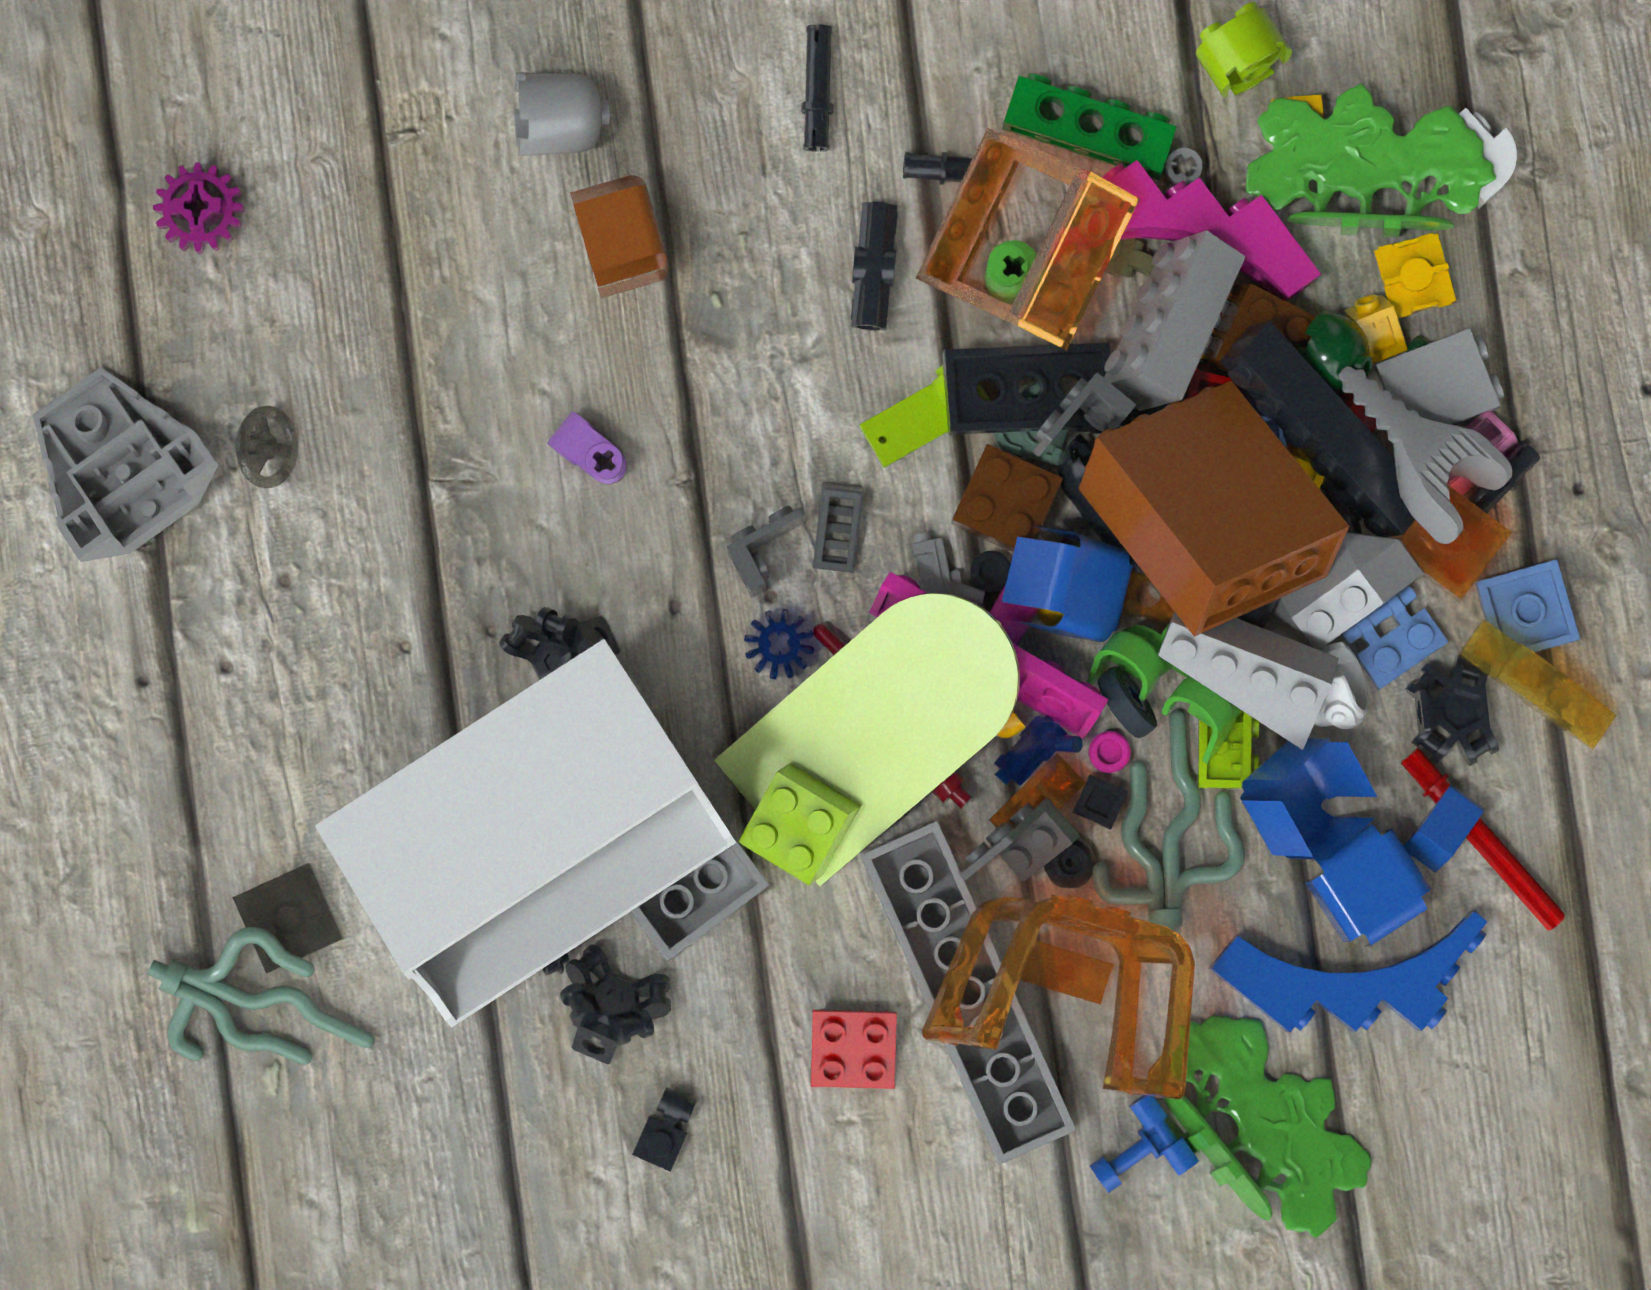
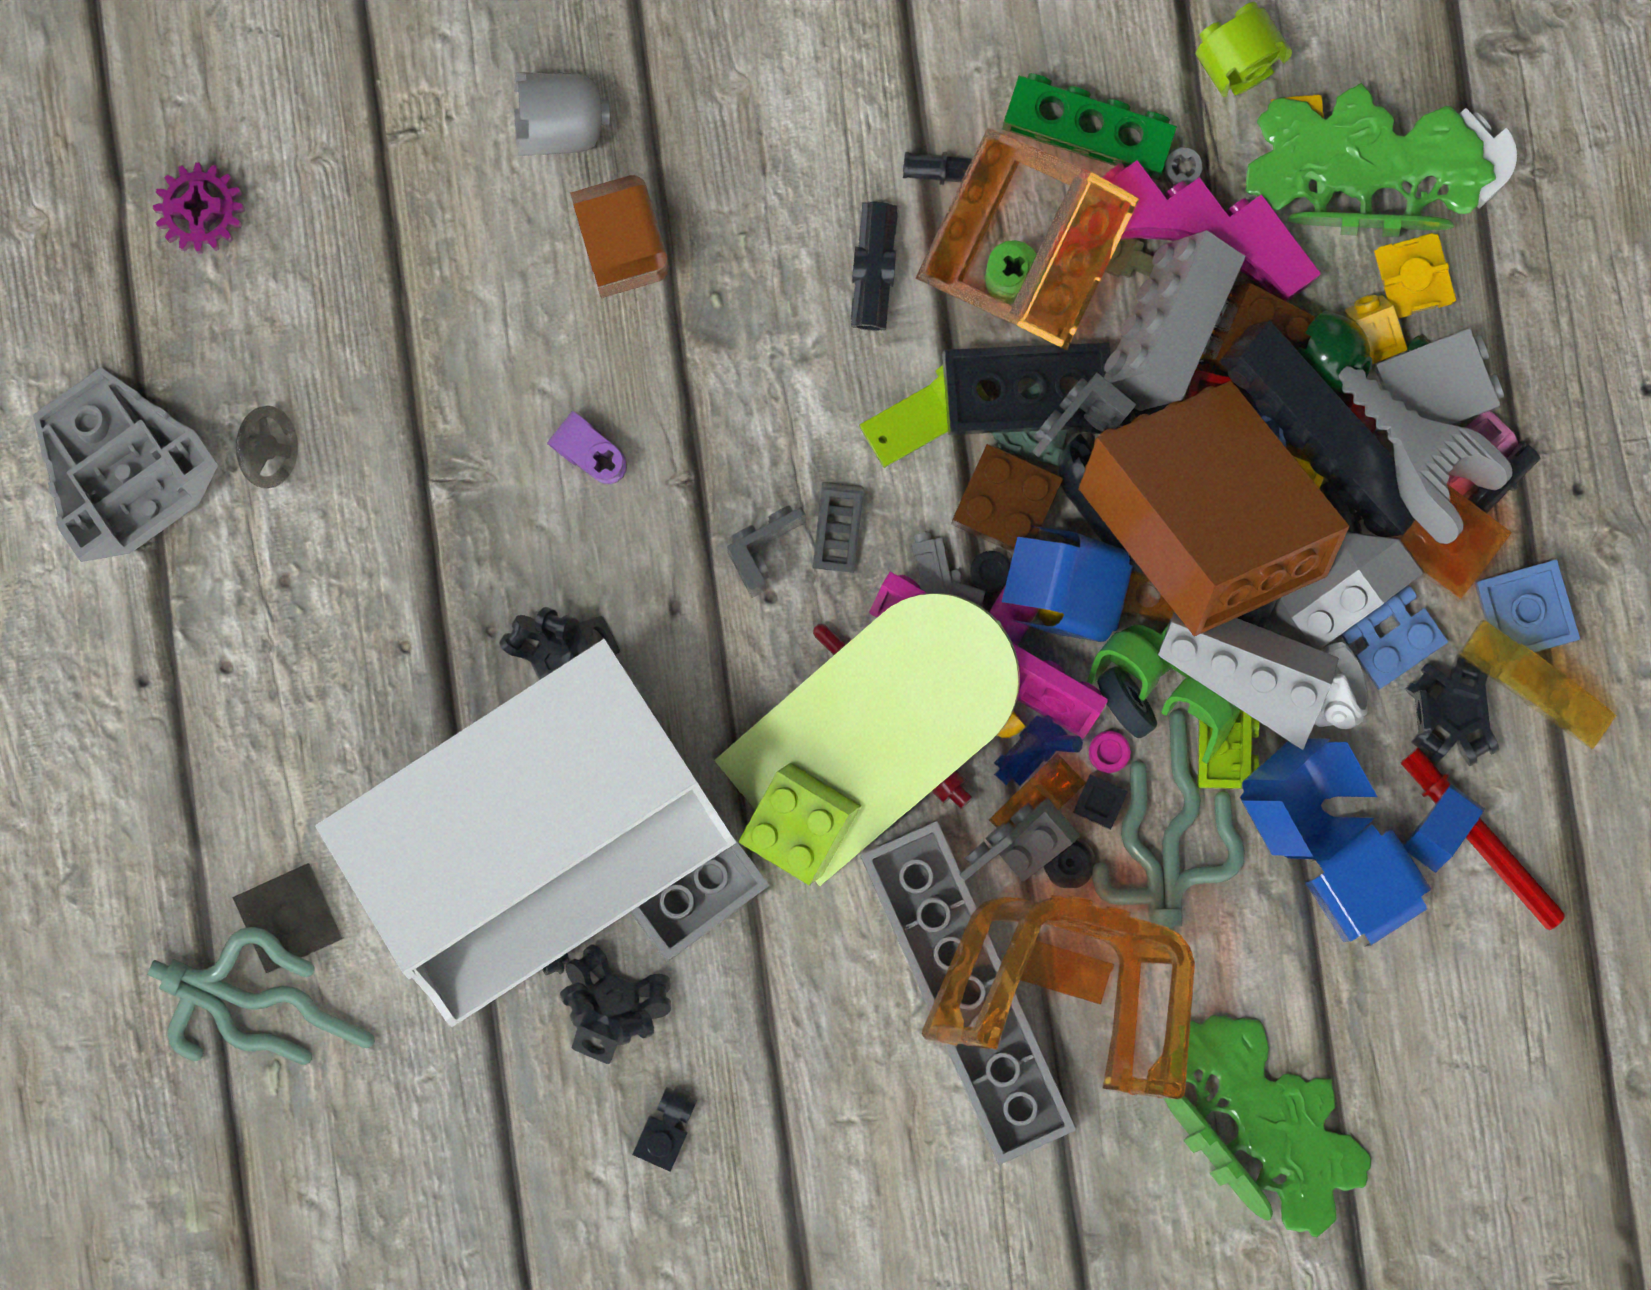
(765, 645): clear blue gear -> none
(817, 92): black pin -> none
(853, 1049): hinge -> none
(1155, 1139): blue bar -> none
(1406, 987): blue arch -> none

